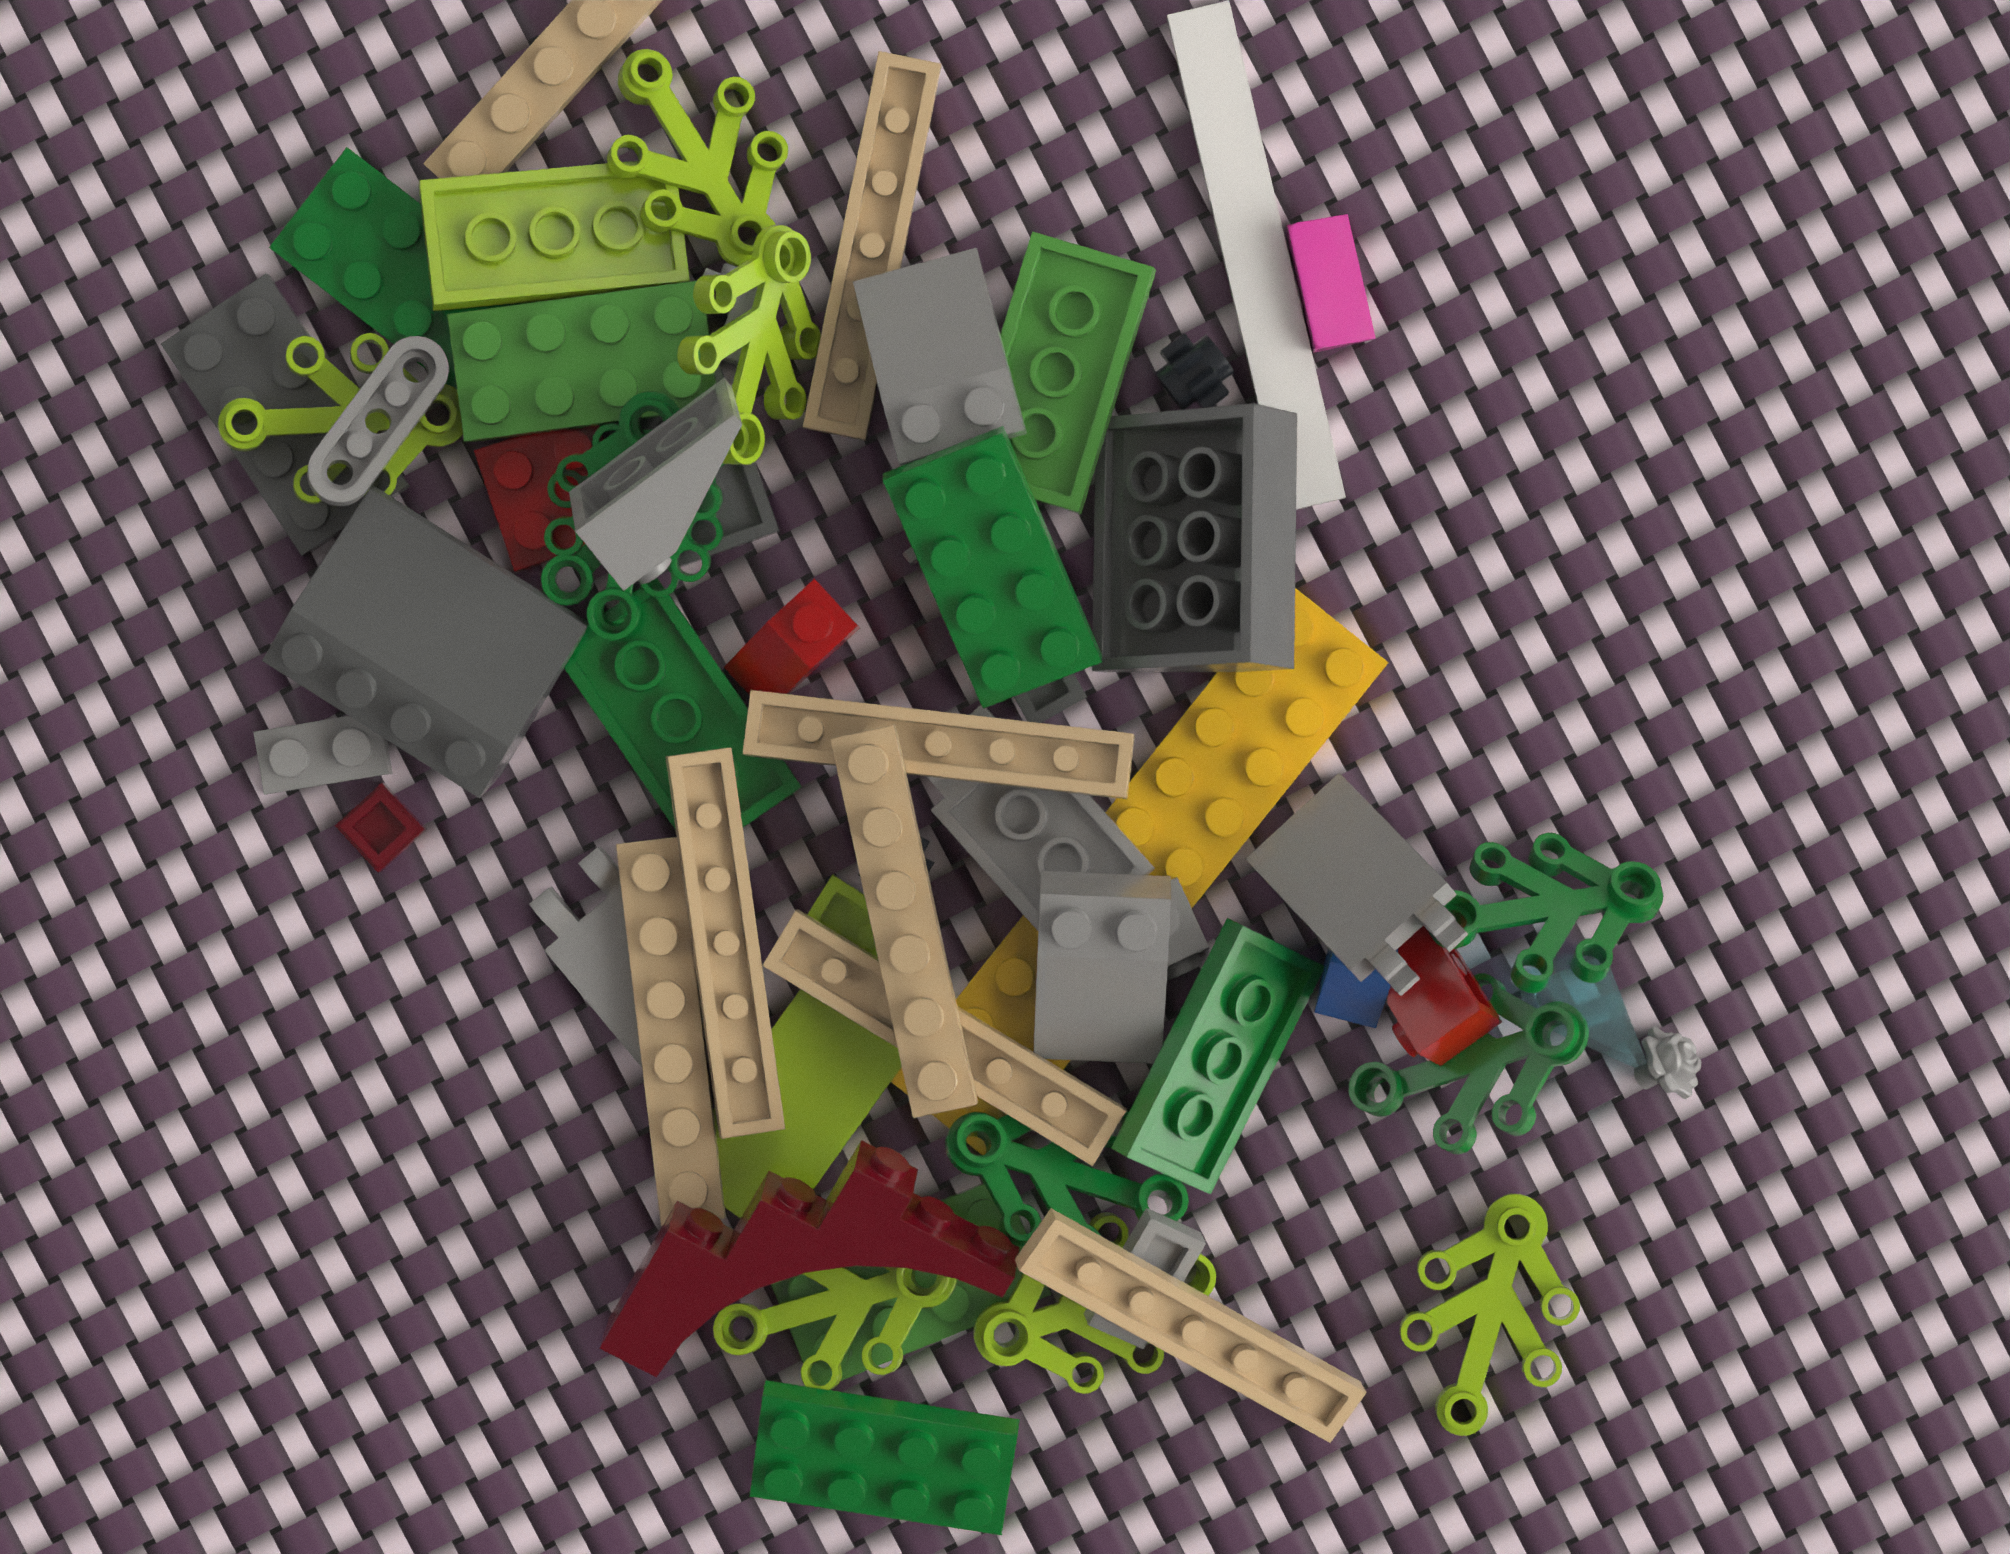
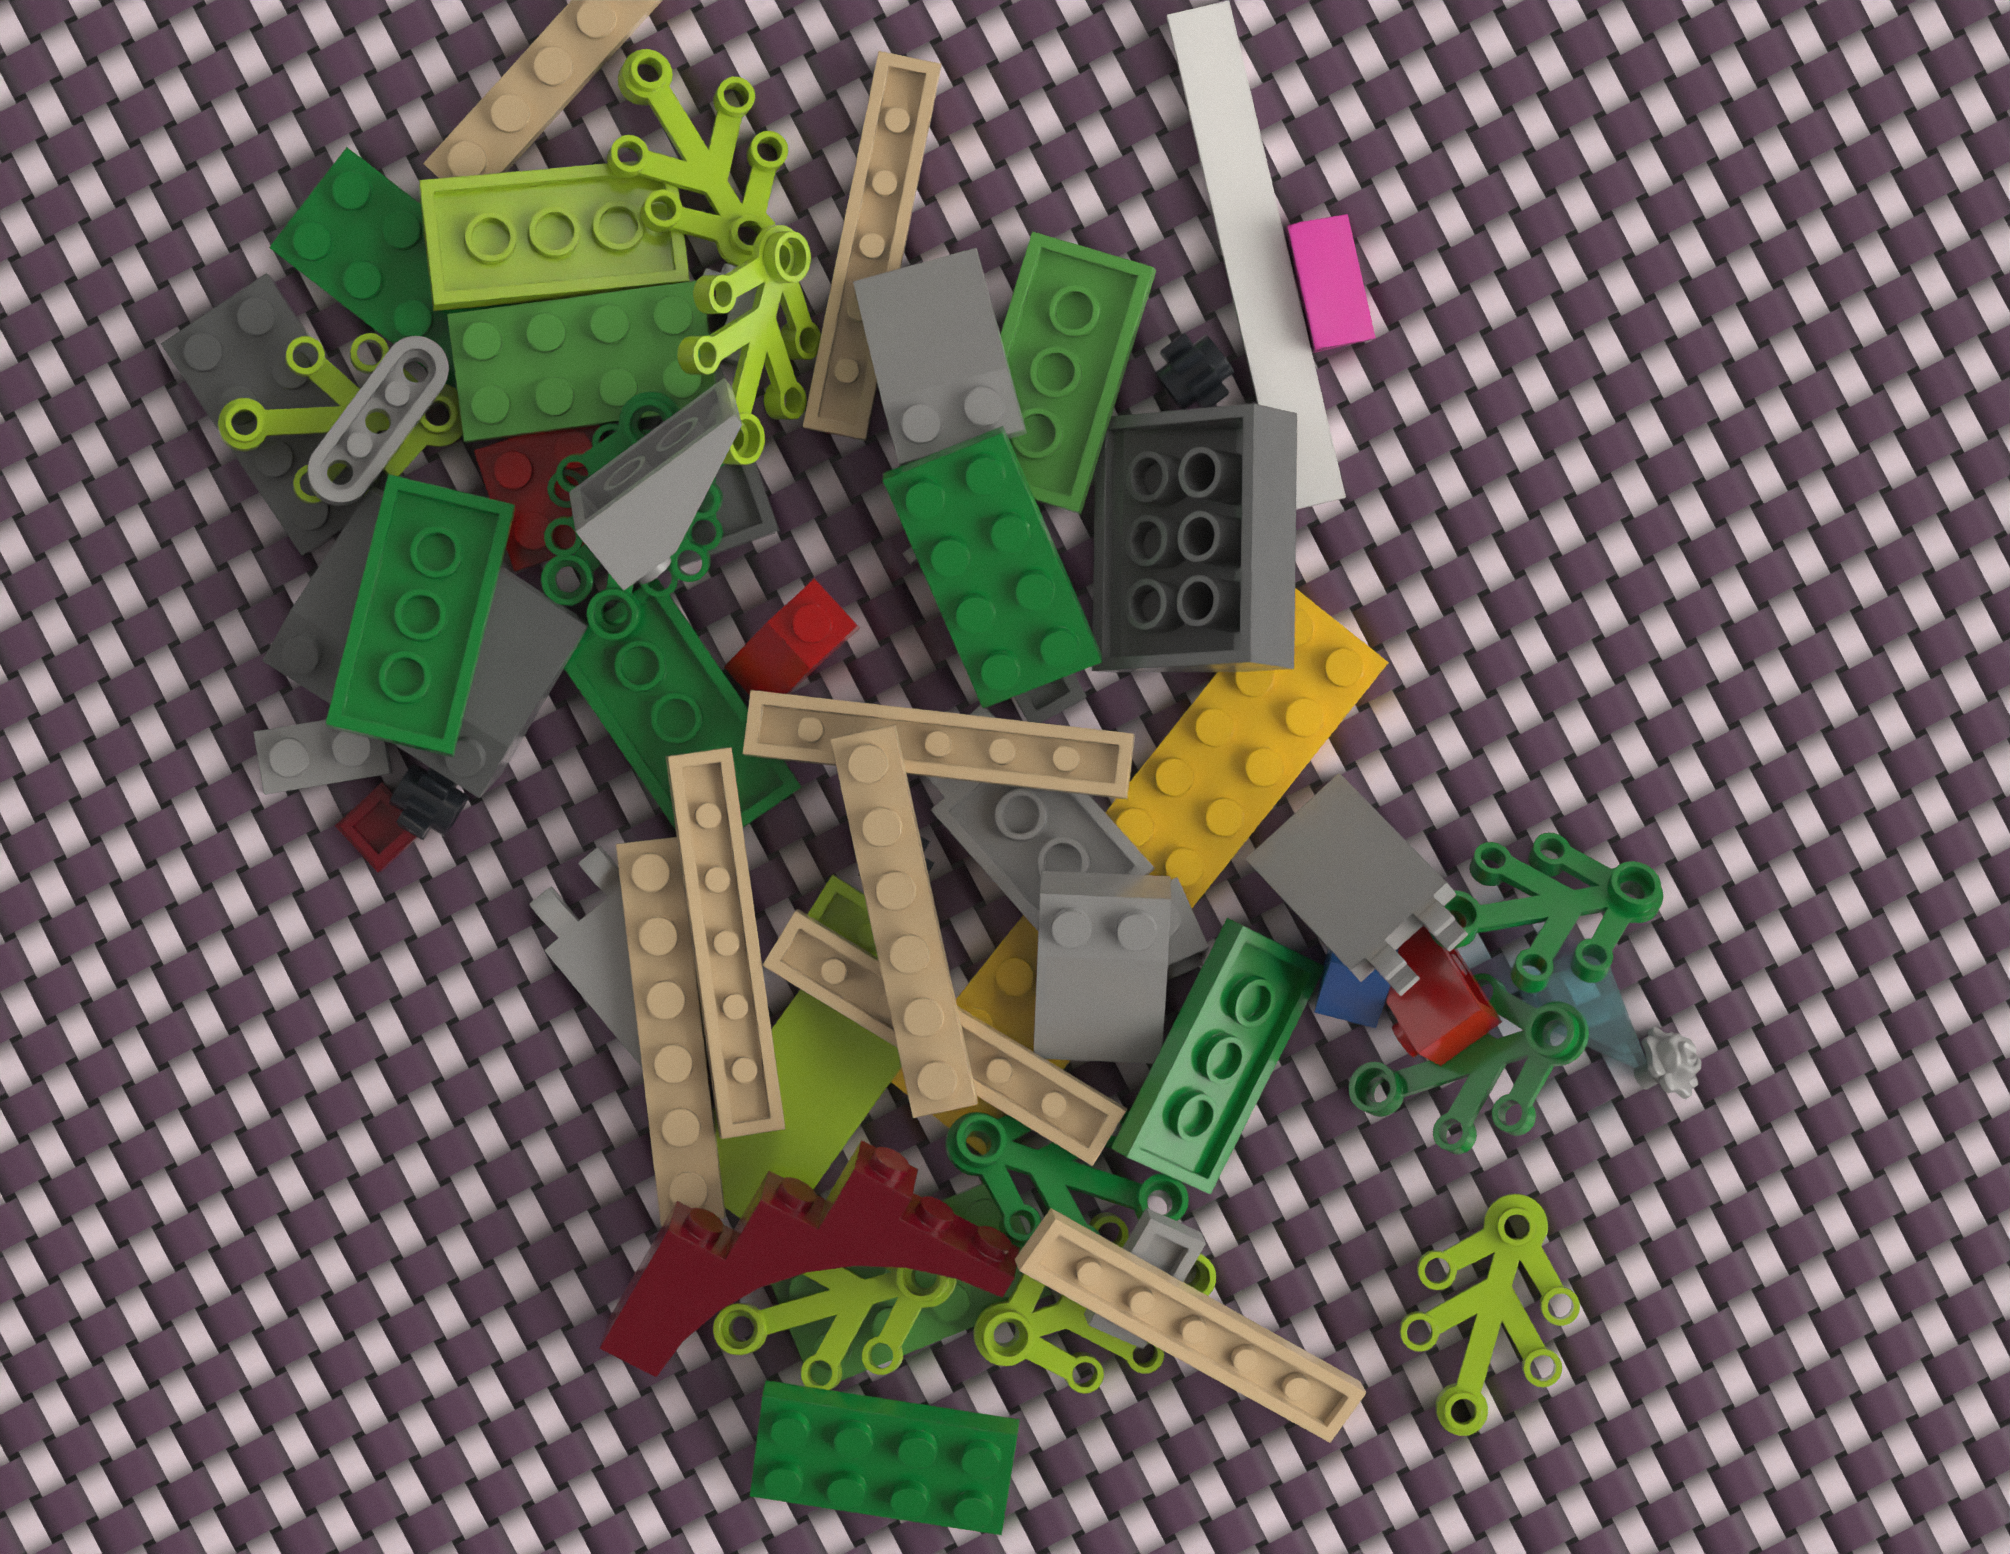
(420, 616): none -> green plate
(427, 802): none -> black gear

